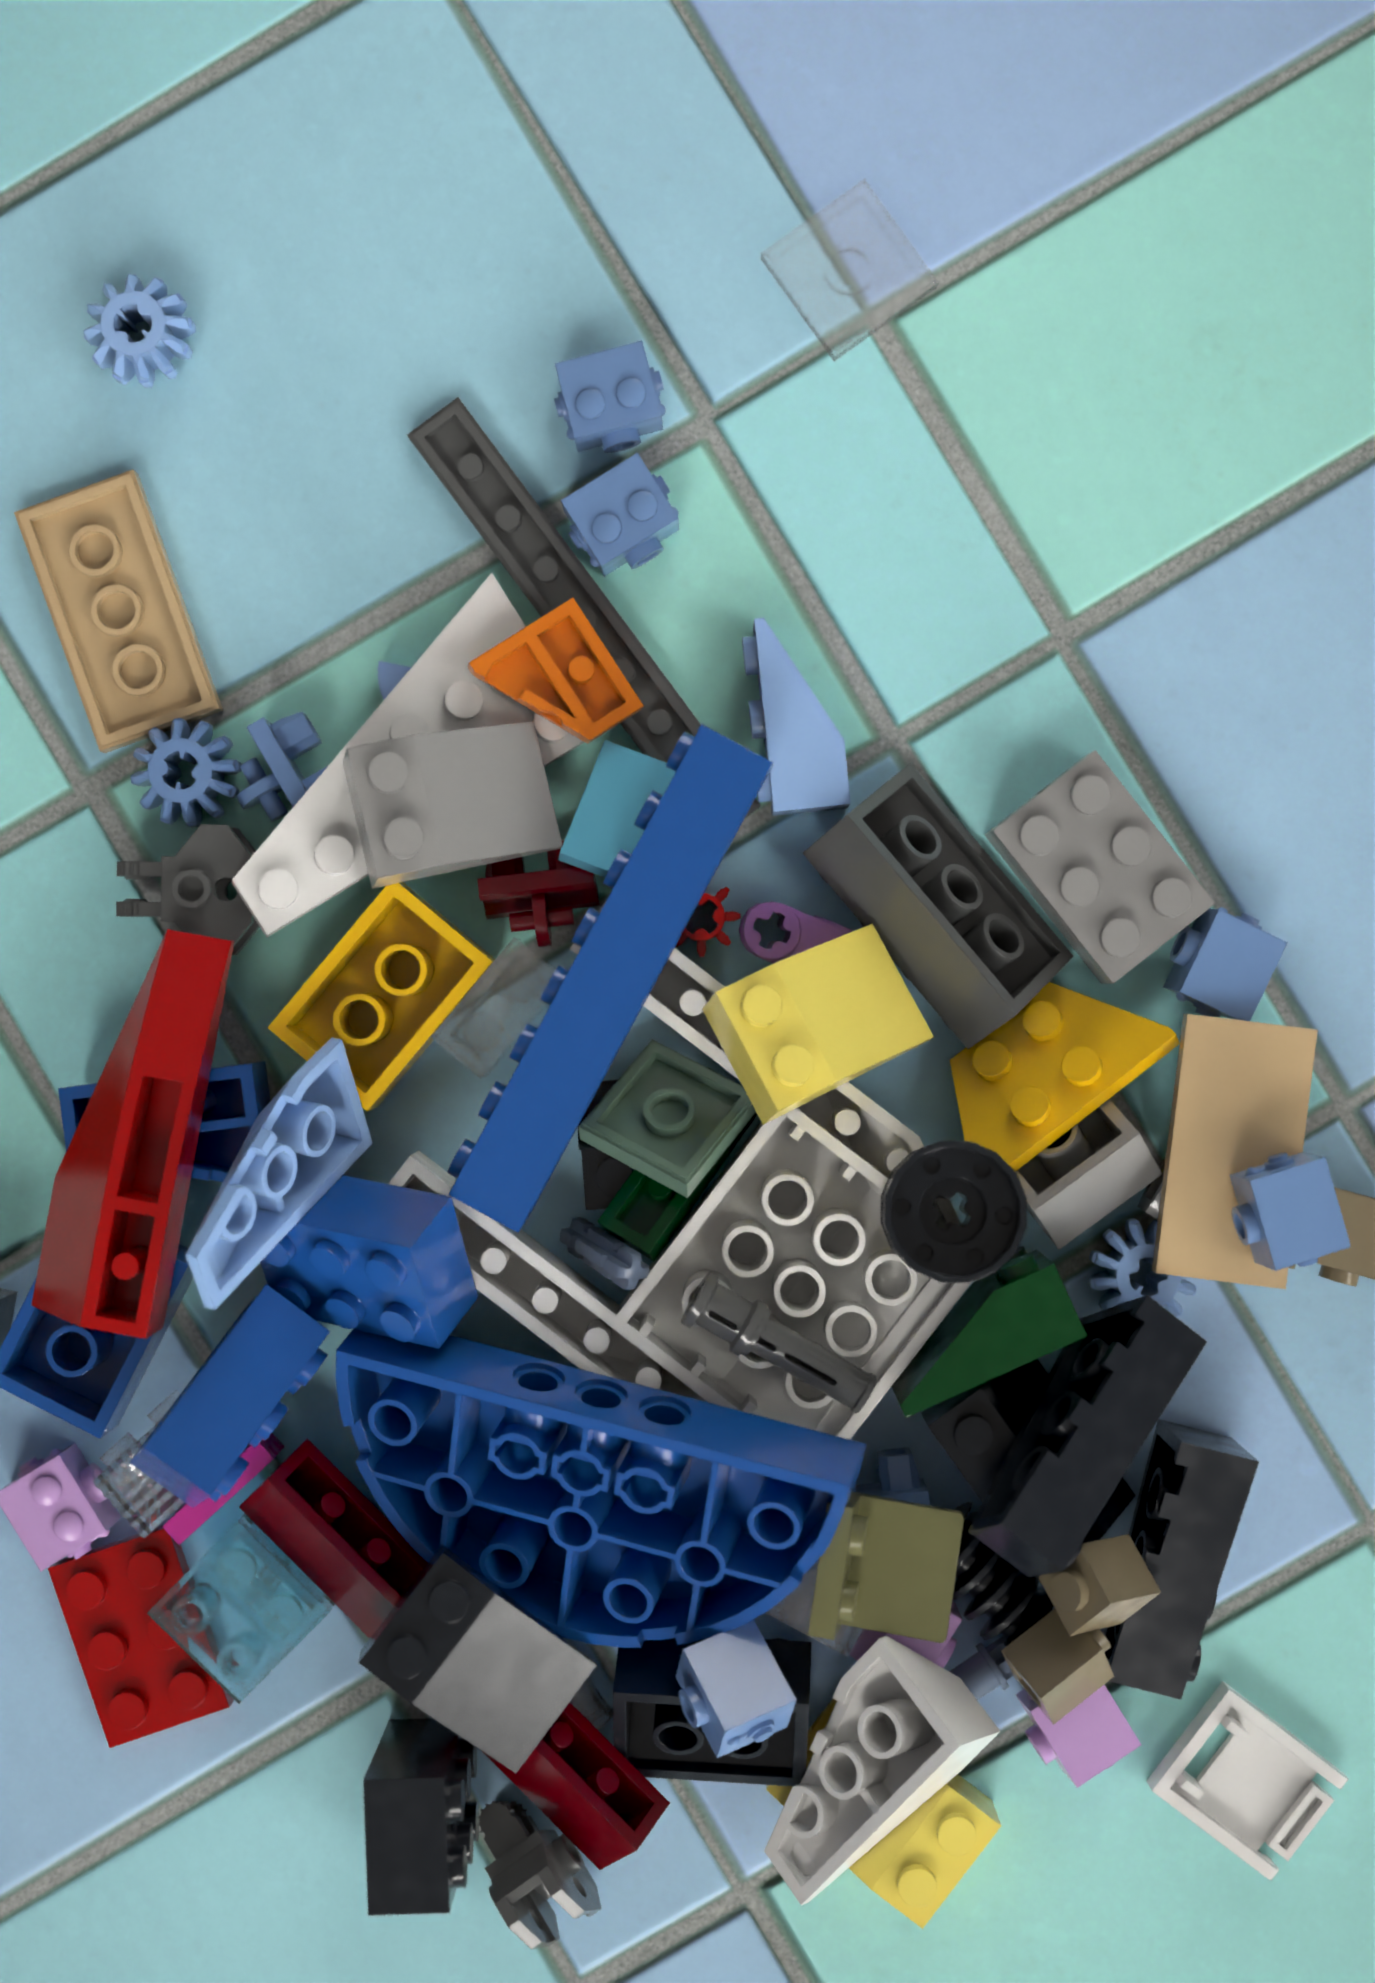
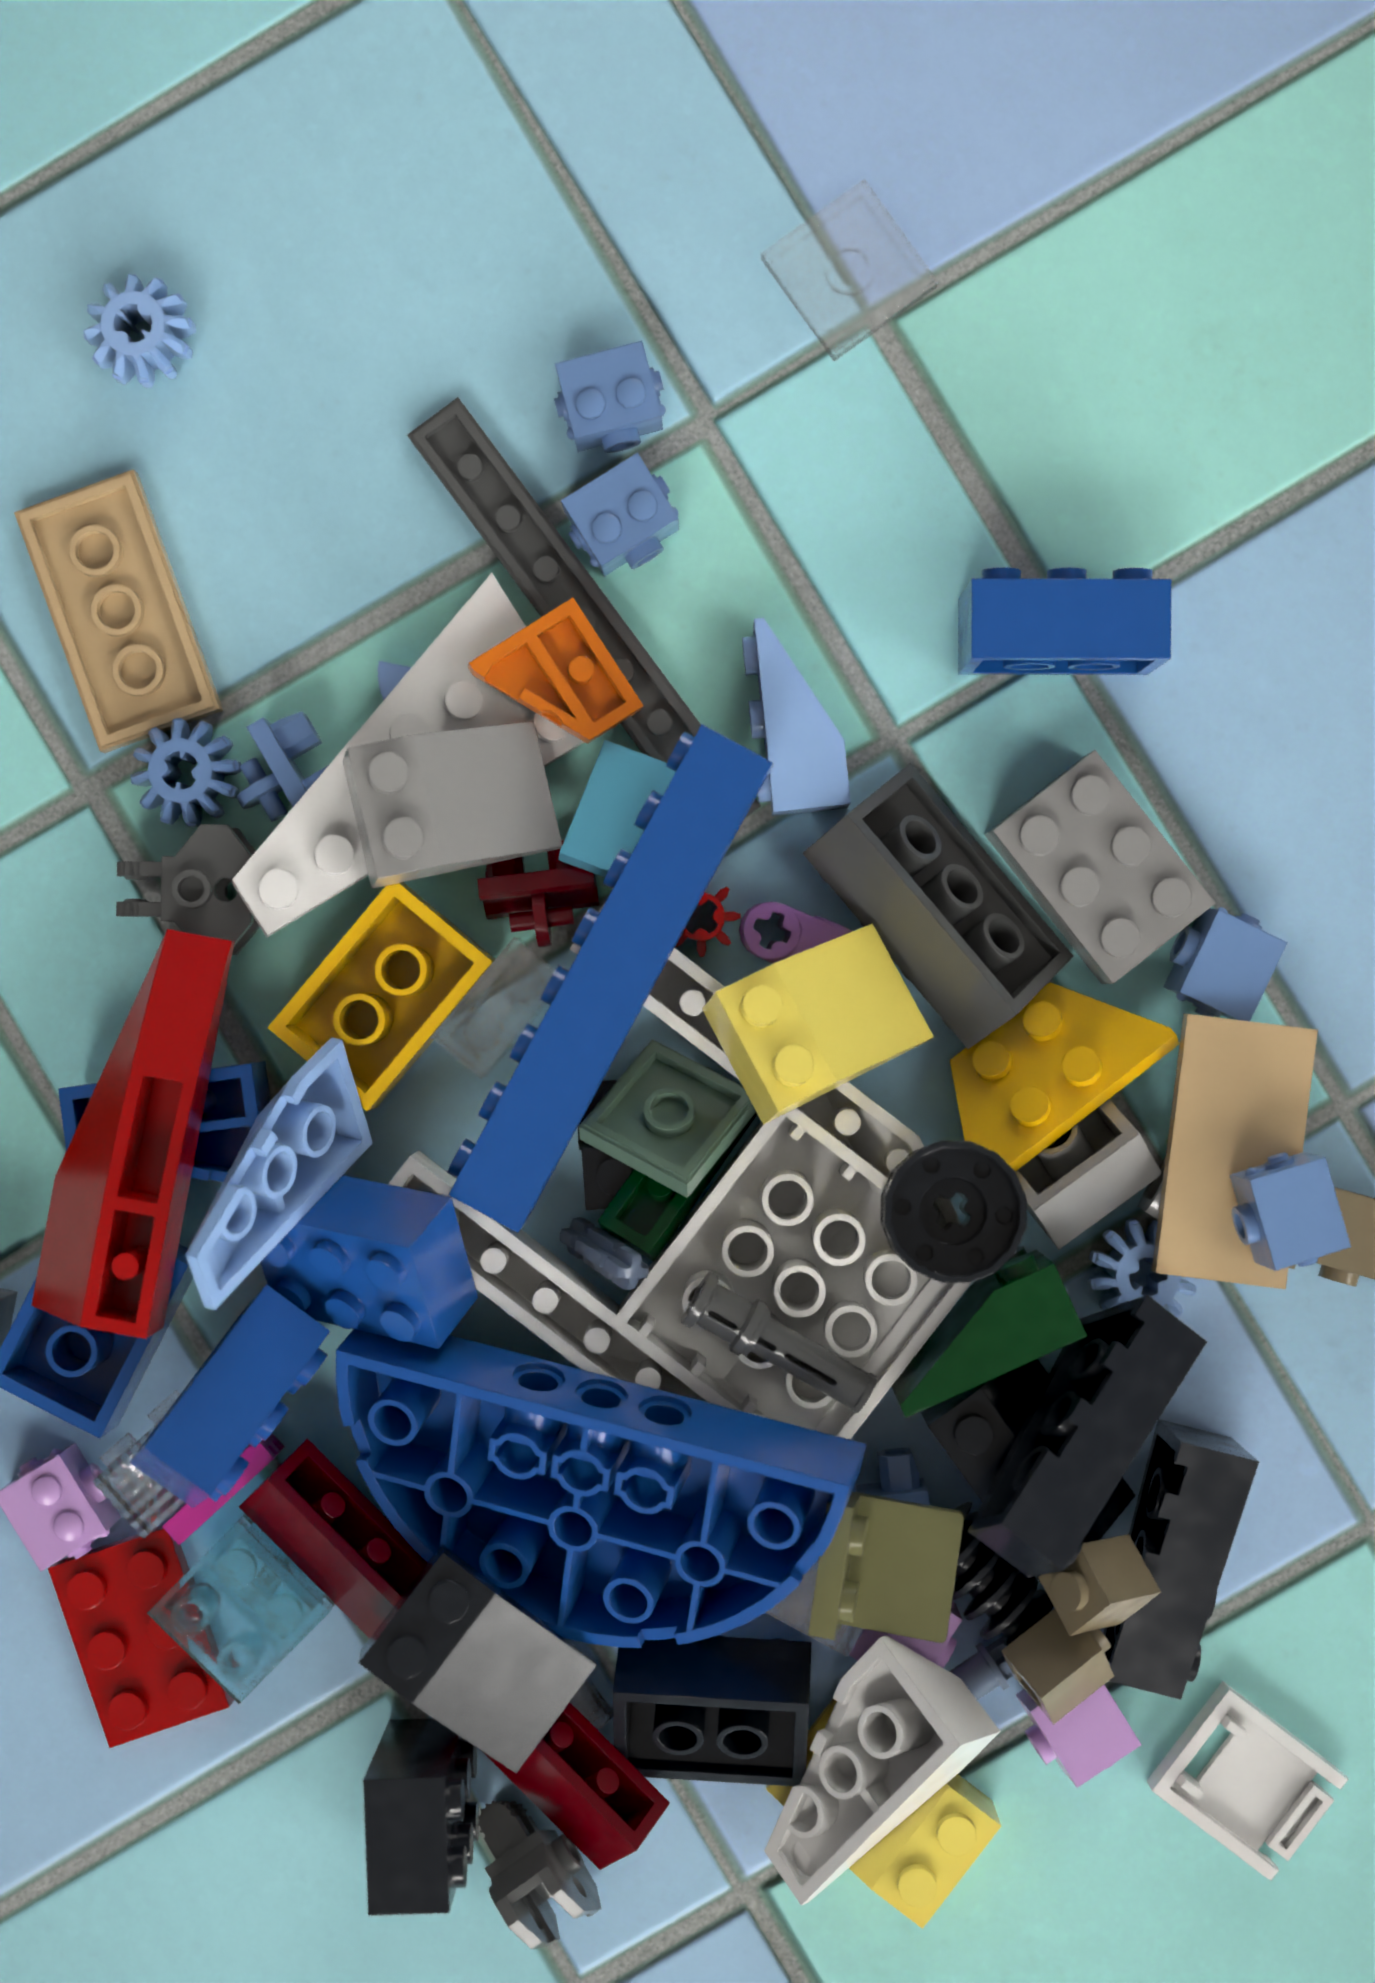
(734, 1689): medium blue head -> none
(1064, 623): none -> blue brick

